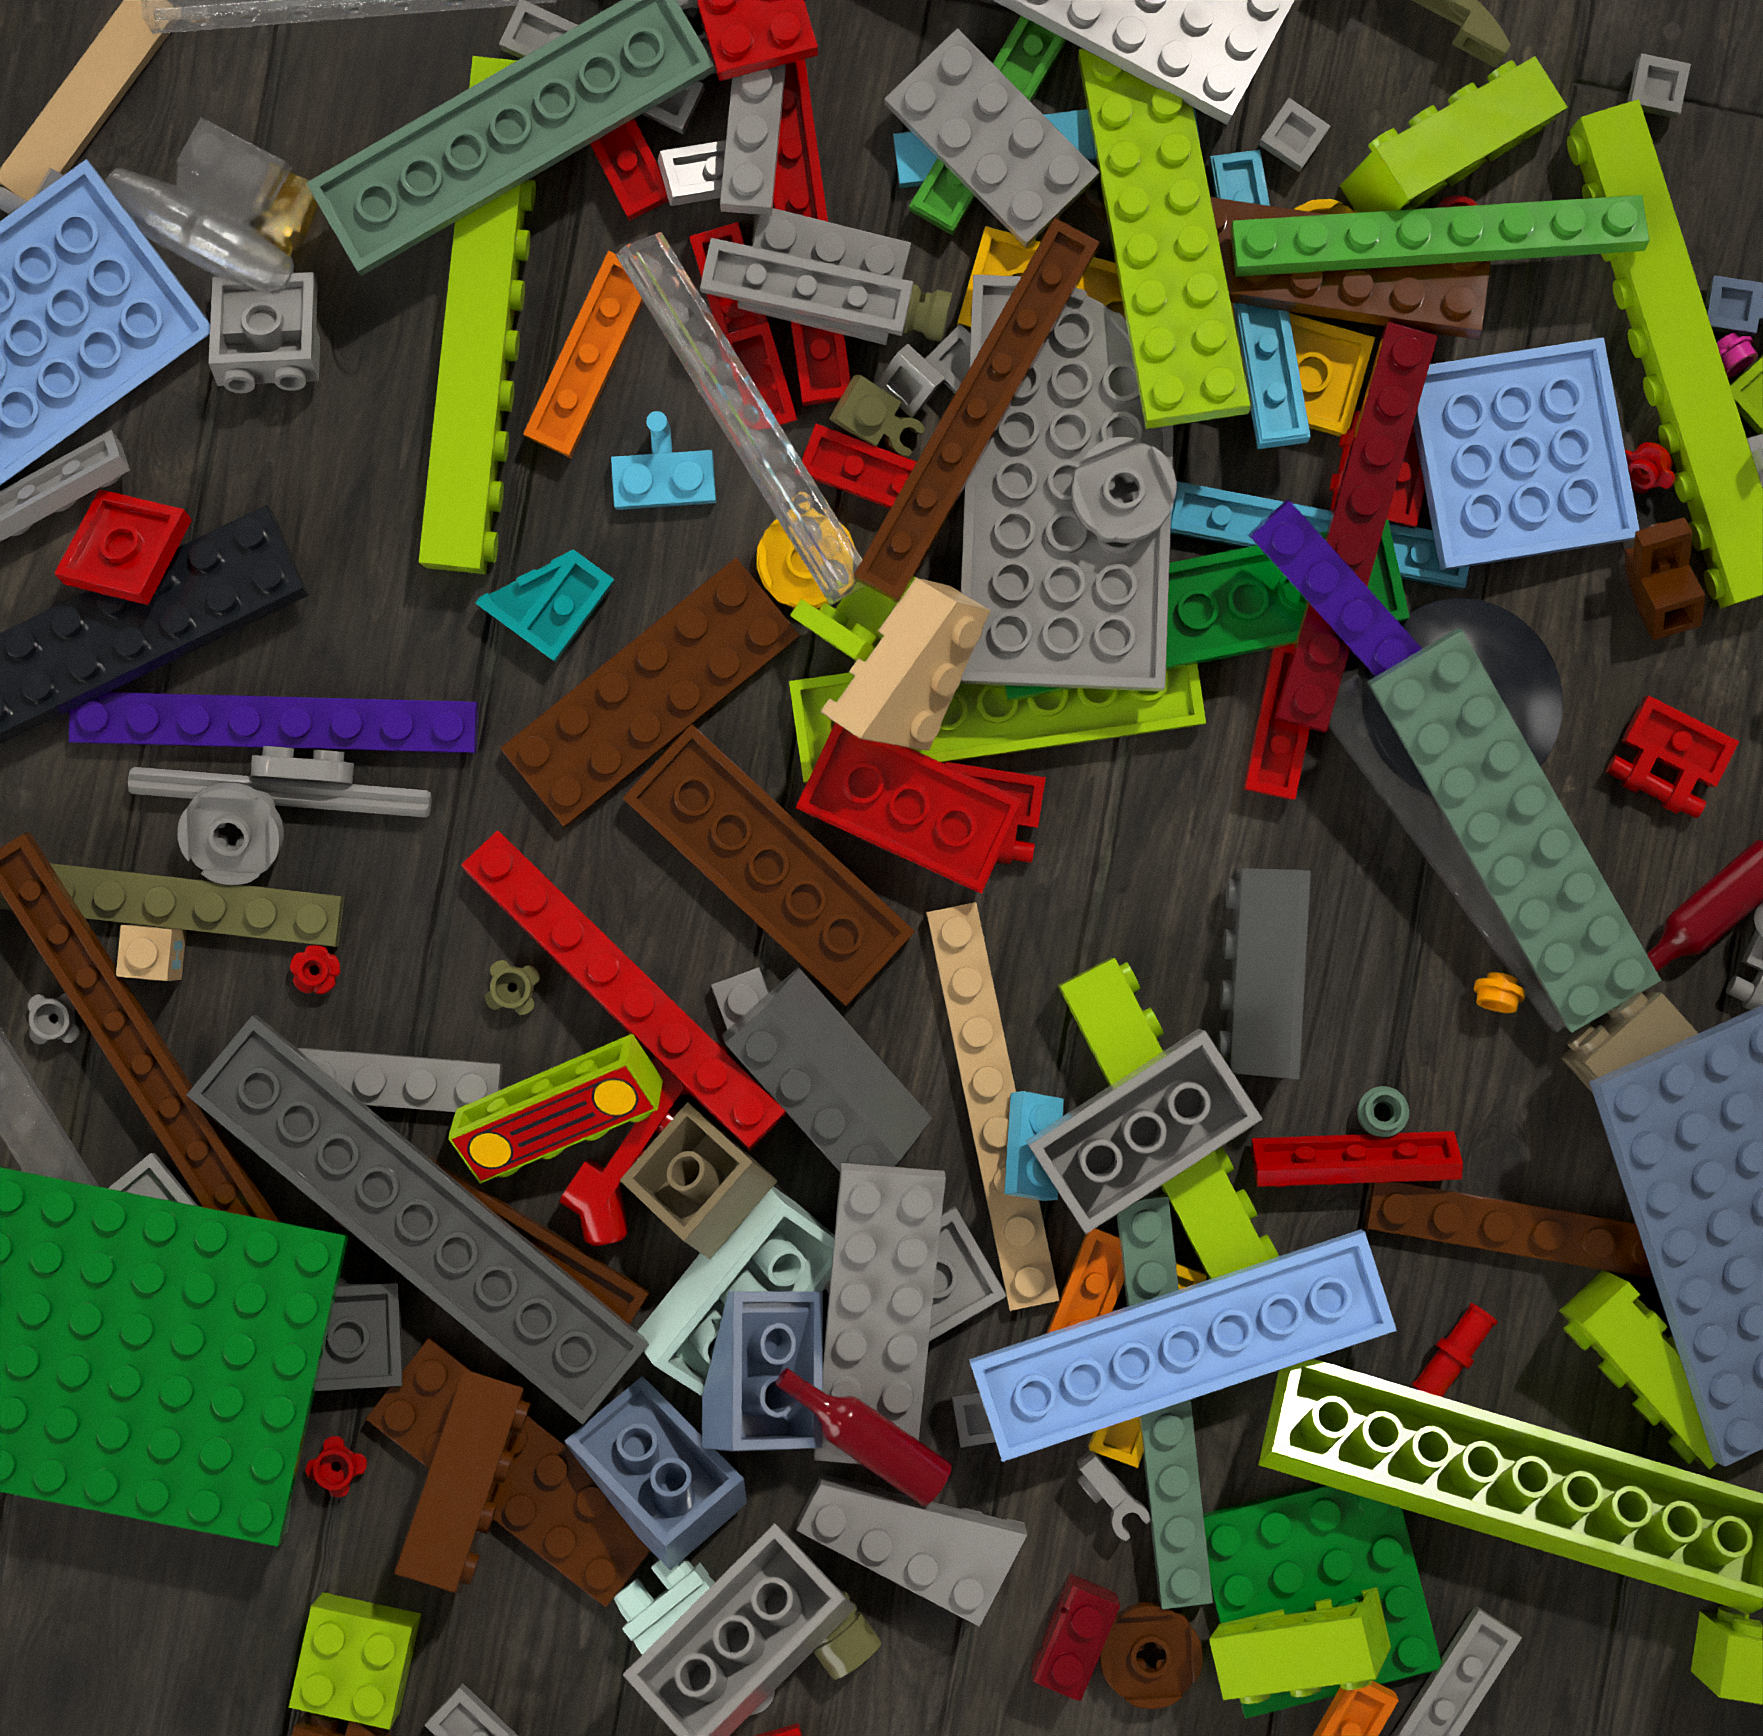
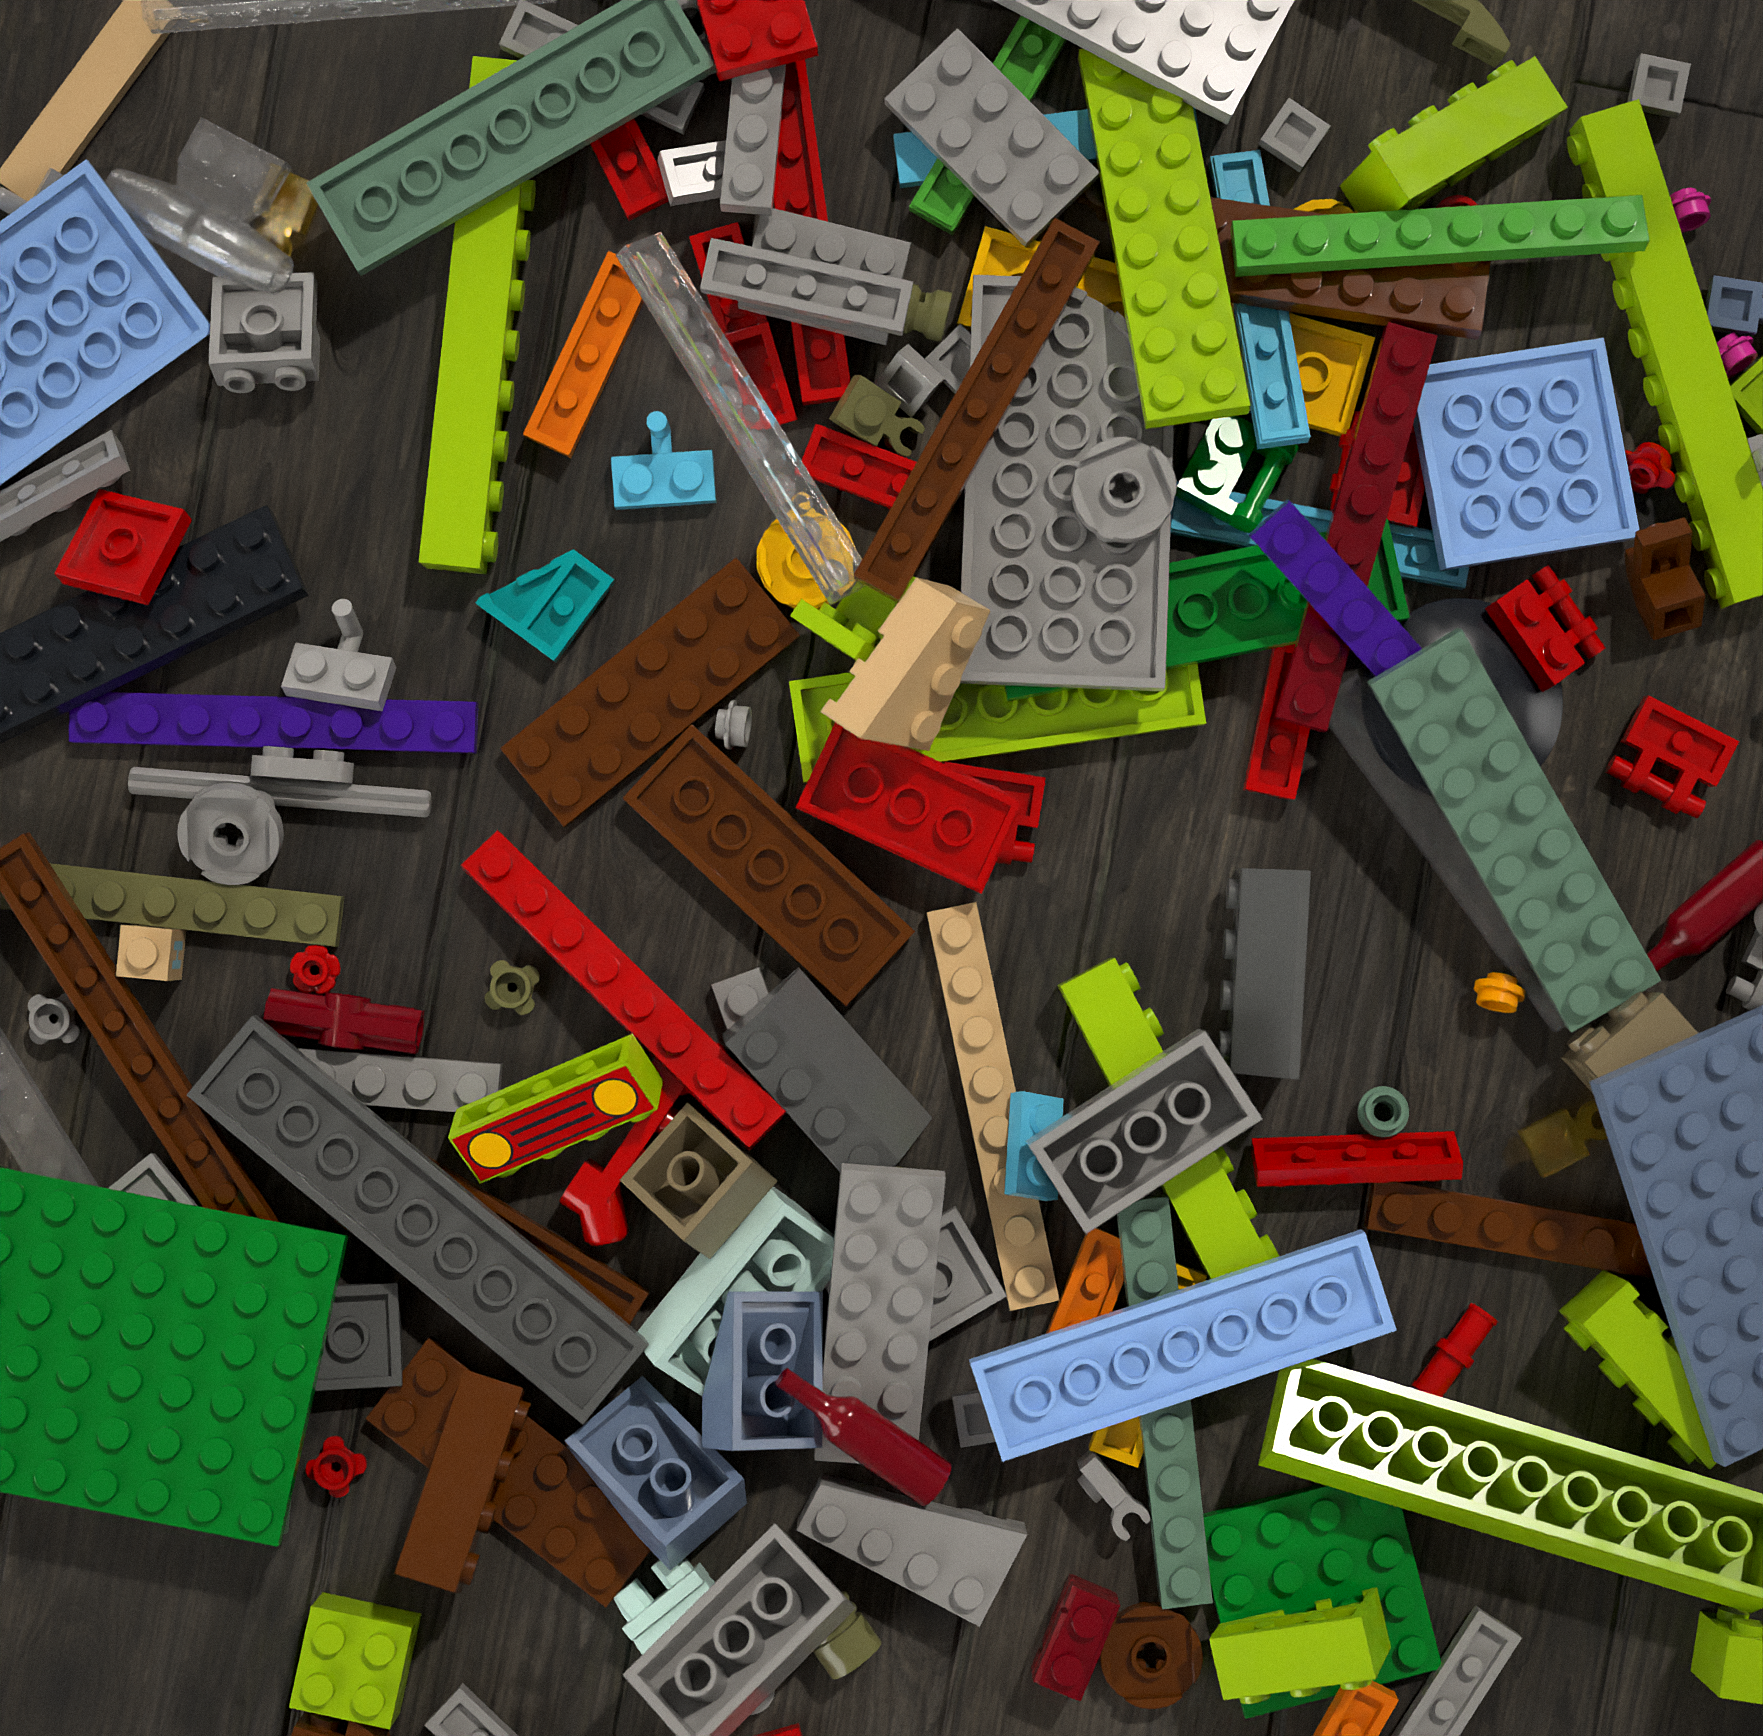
(342, 673): none -> light grey plate
(344, 1020): none -> dark red piece
(734, 725): none -> light grey plate
(1219, 464): none -> green plate
(1537, 636): none -> red plate
(1559, 1139): none -> clear yellow plate
(1691, 208): none -> dark pink plate

